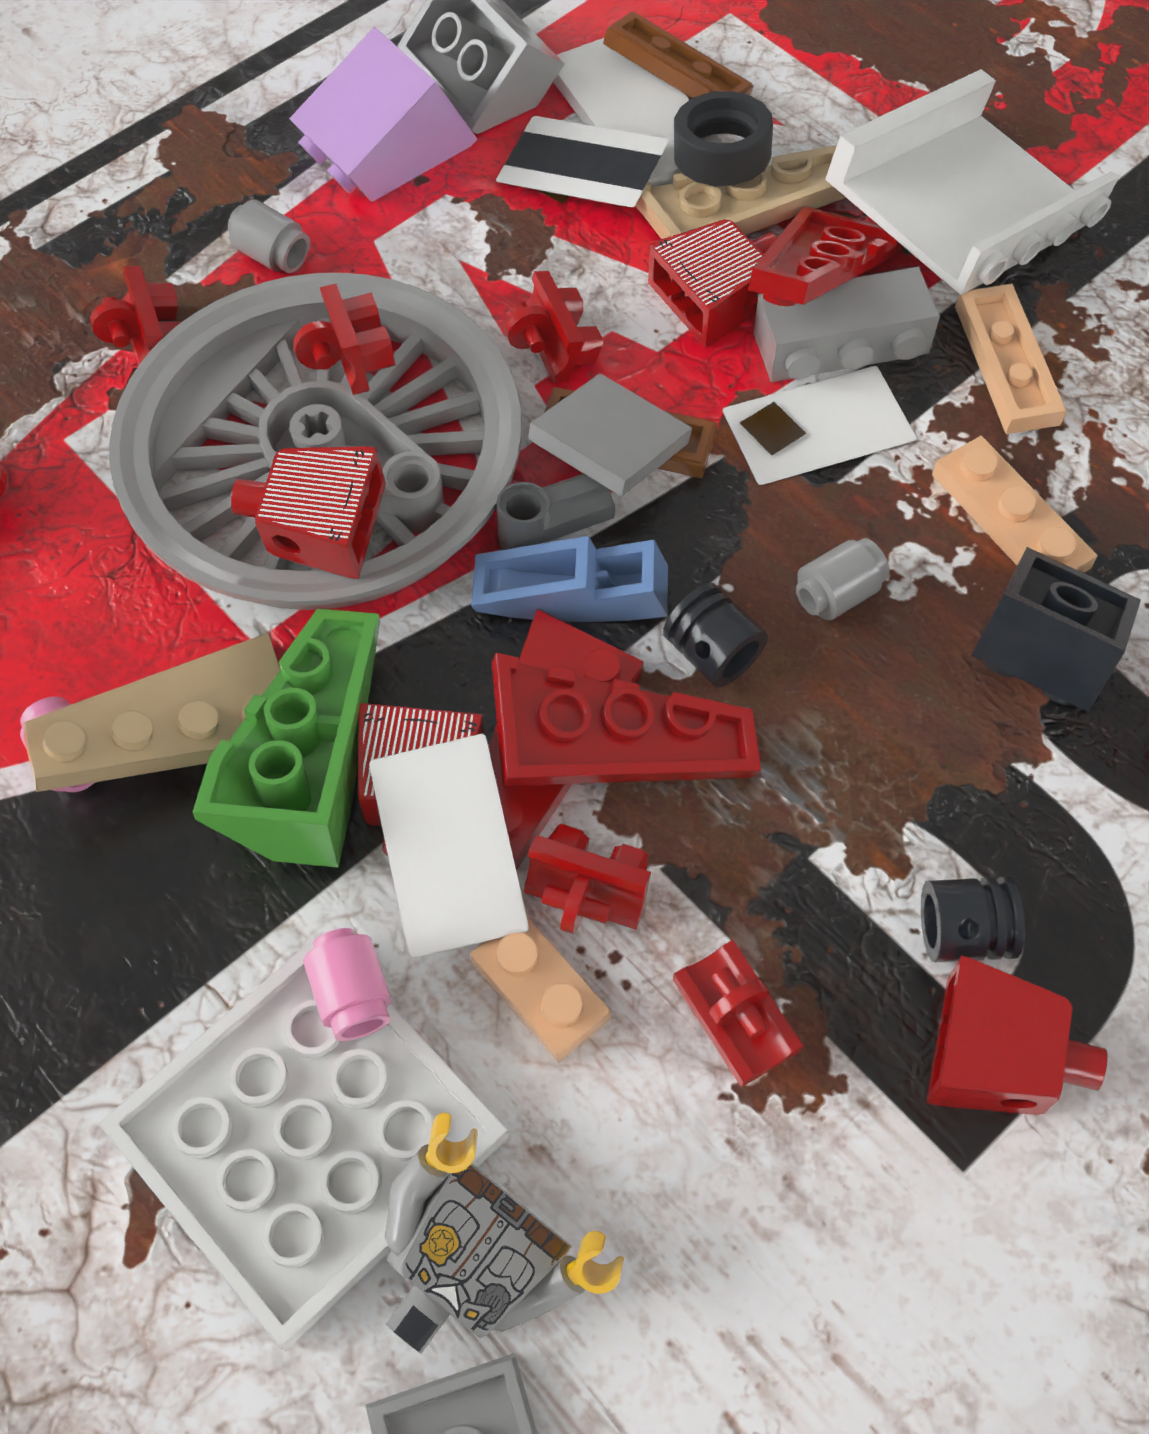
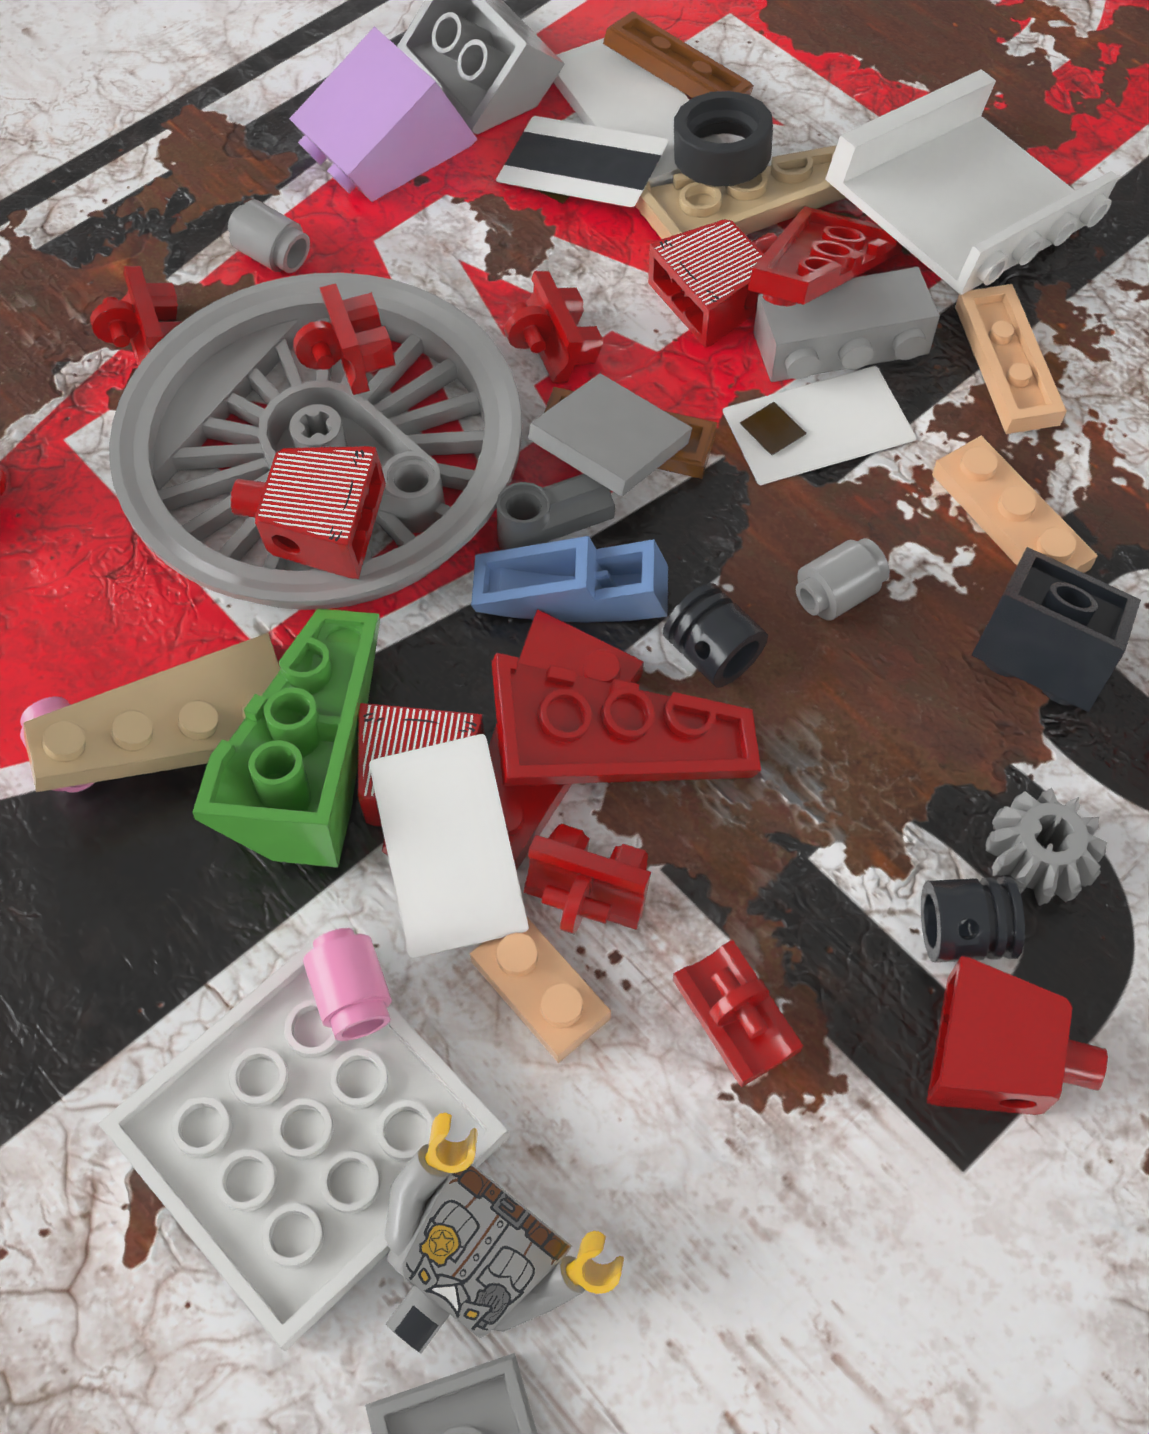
(1070, 851): none -> light grey gear

